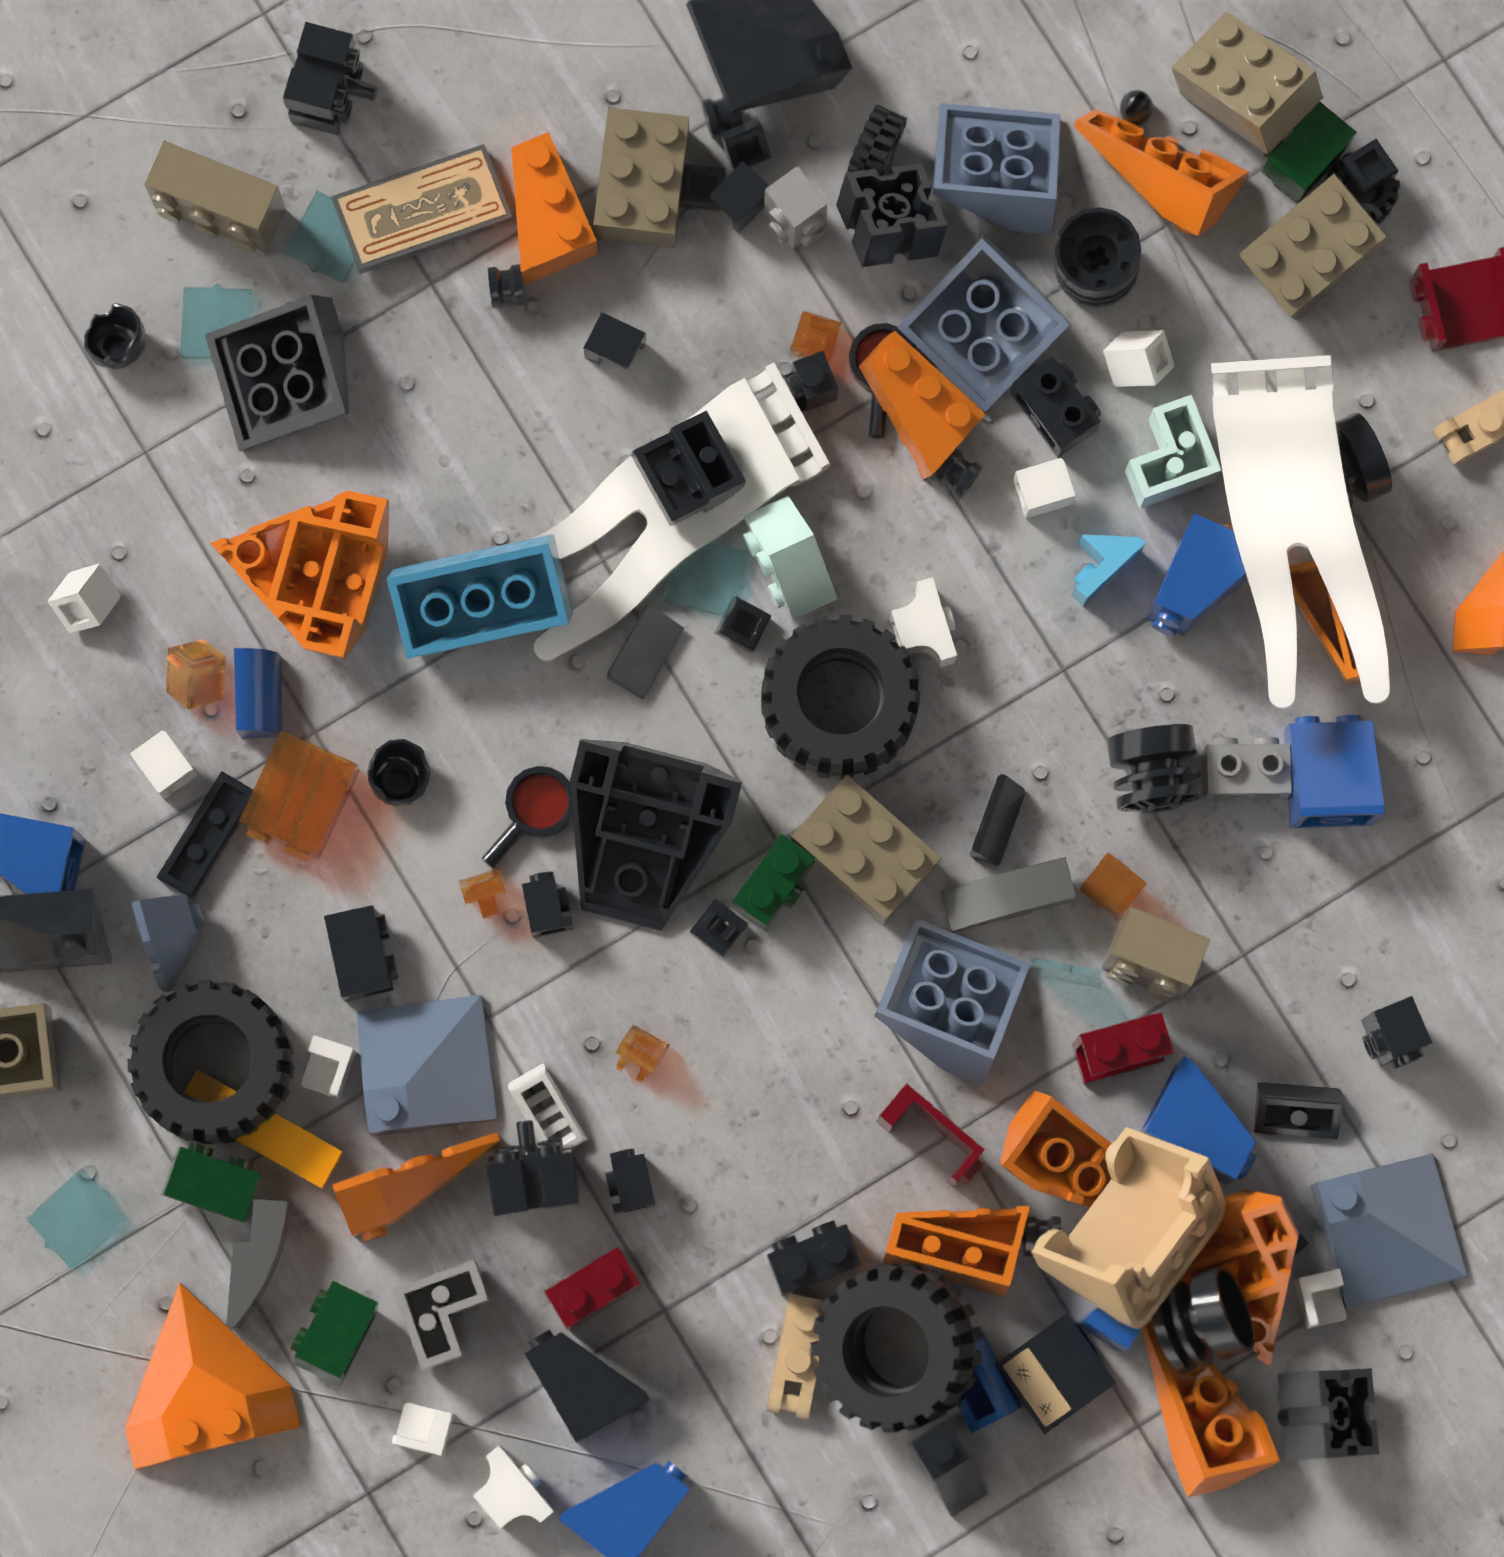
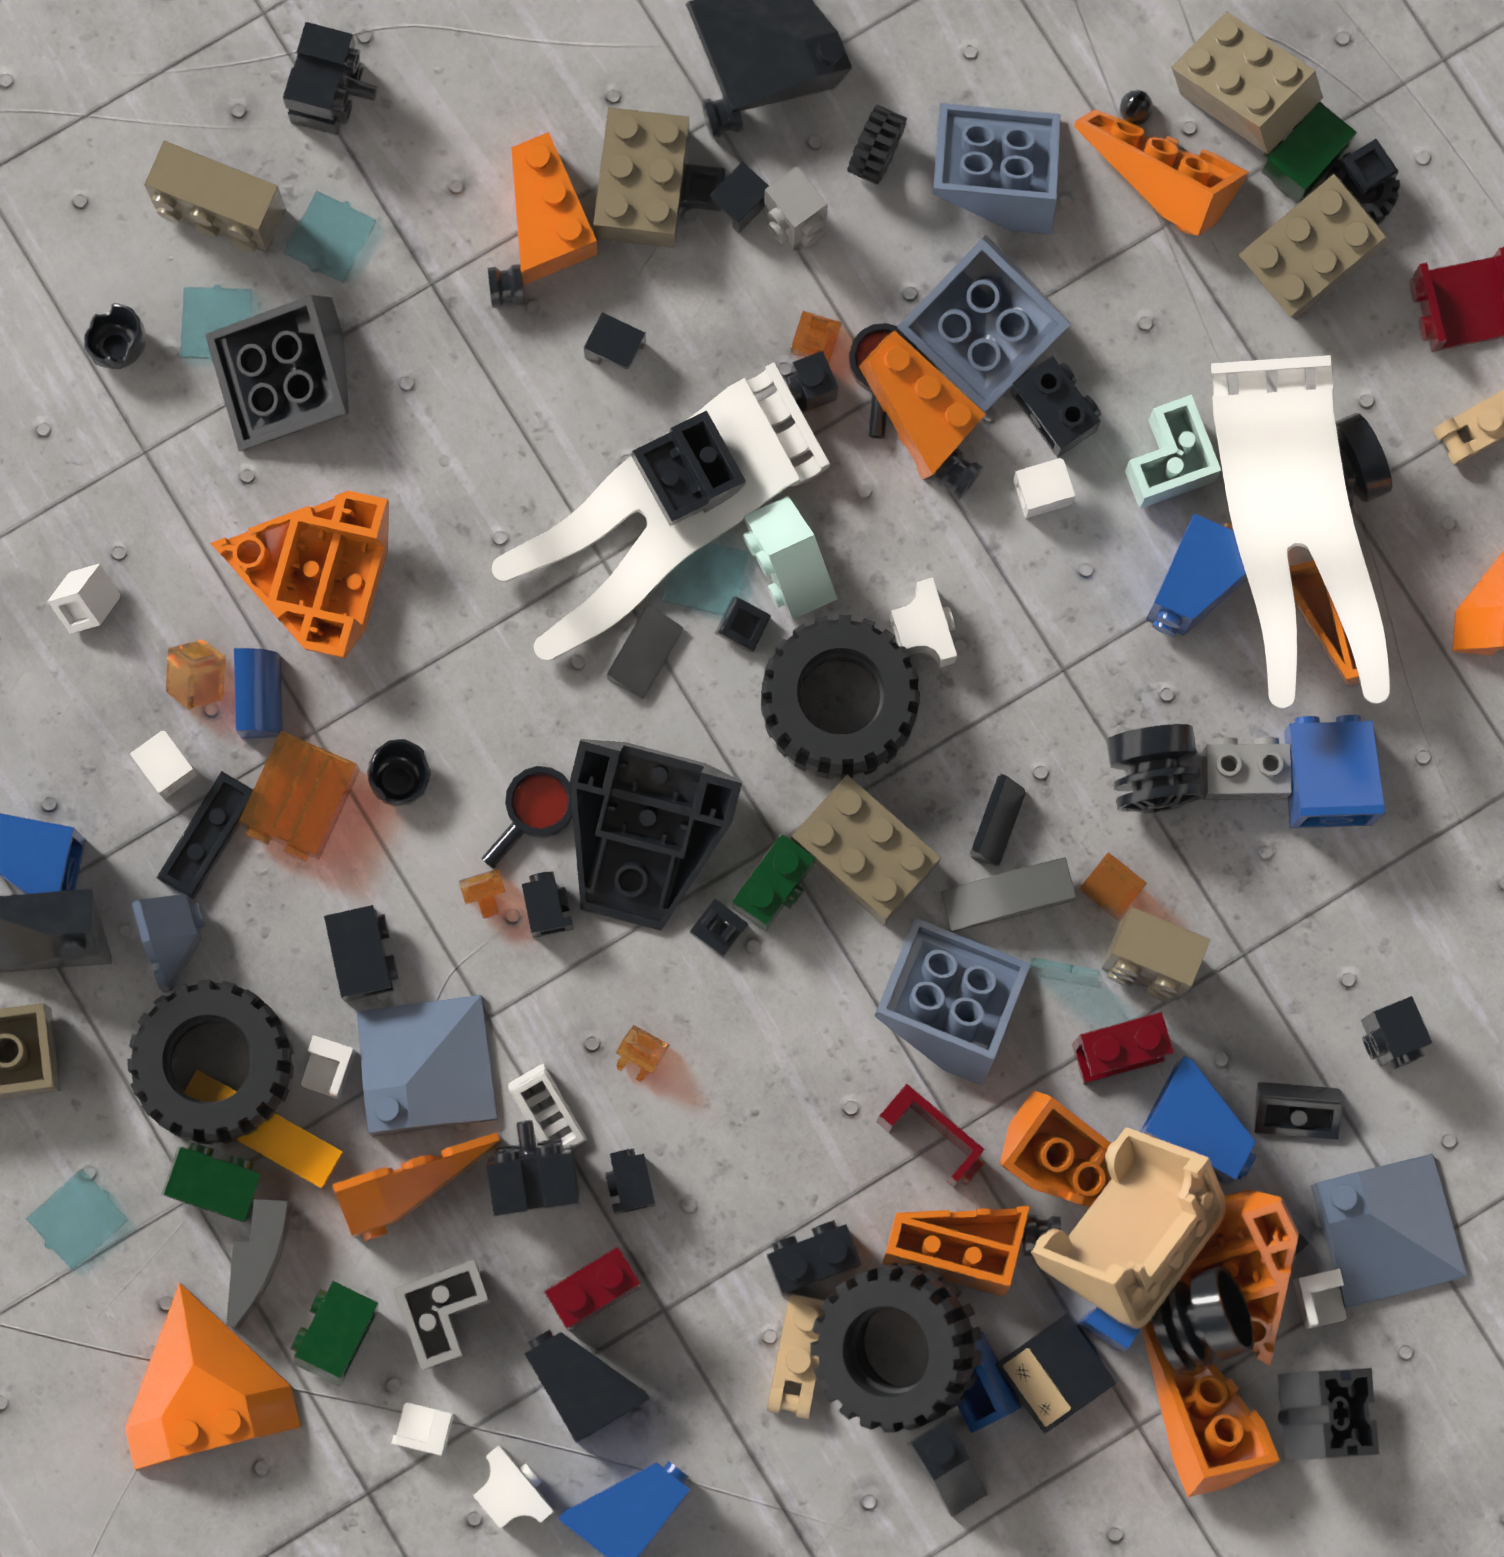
(421, 208): tile -> none
(480, 596): dark azure brick -> none
(746, 144): black tile -> none
(891, 214): black brick -> none
(1091, 235): black wheel -> none
(1111, 555): medium azure slope -> none
(1139, 358): white panel -> none

